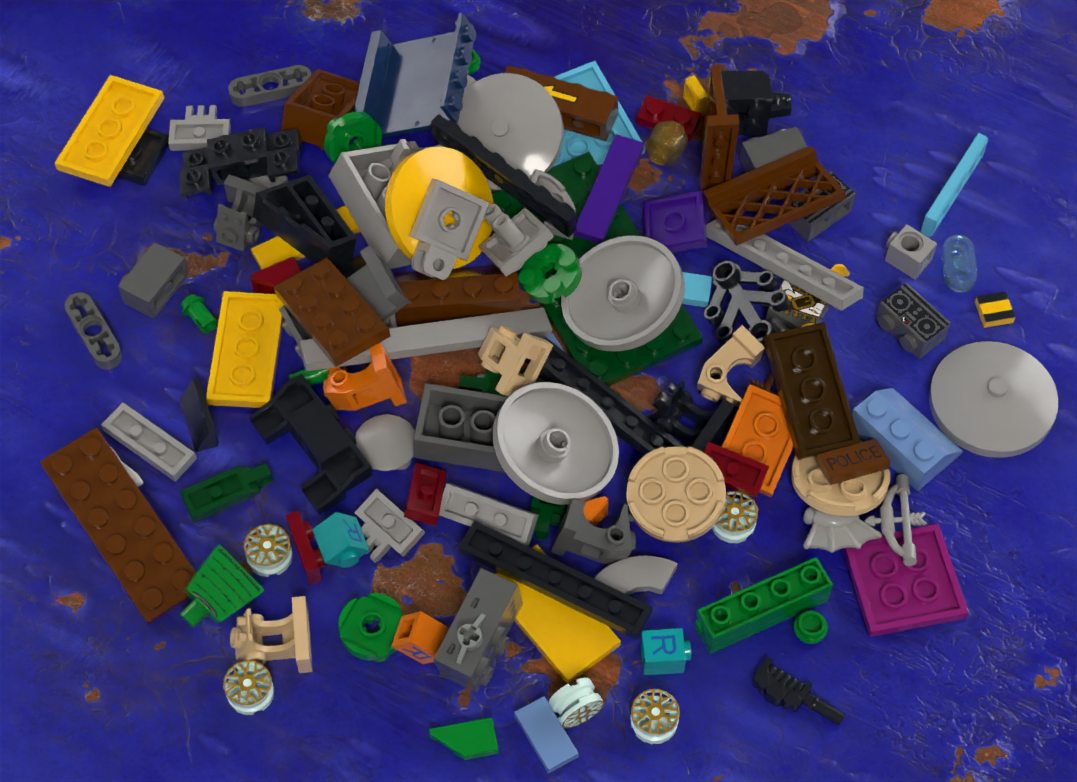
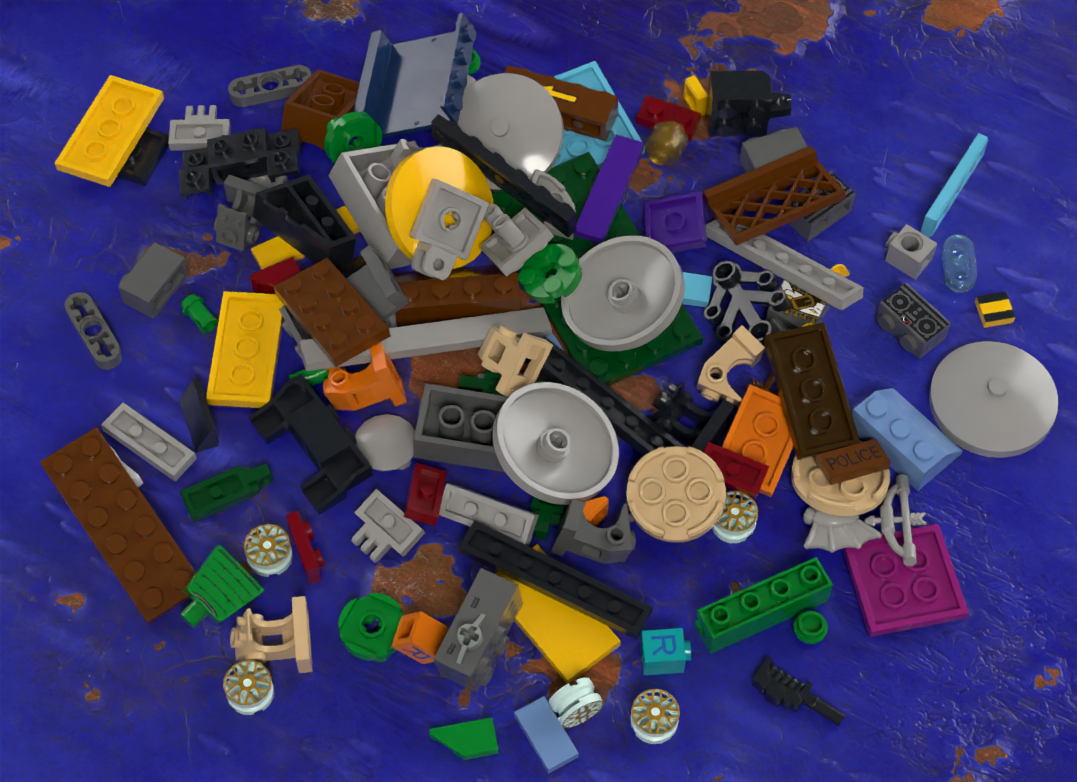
(340, 540): teal brick -> none
(638, 574): light grey tile -> none
(718, 136): reddish brown fence -> none

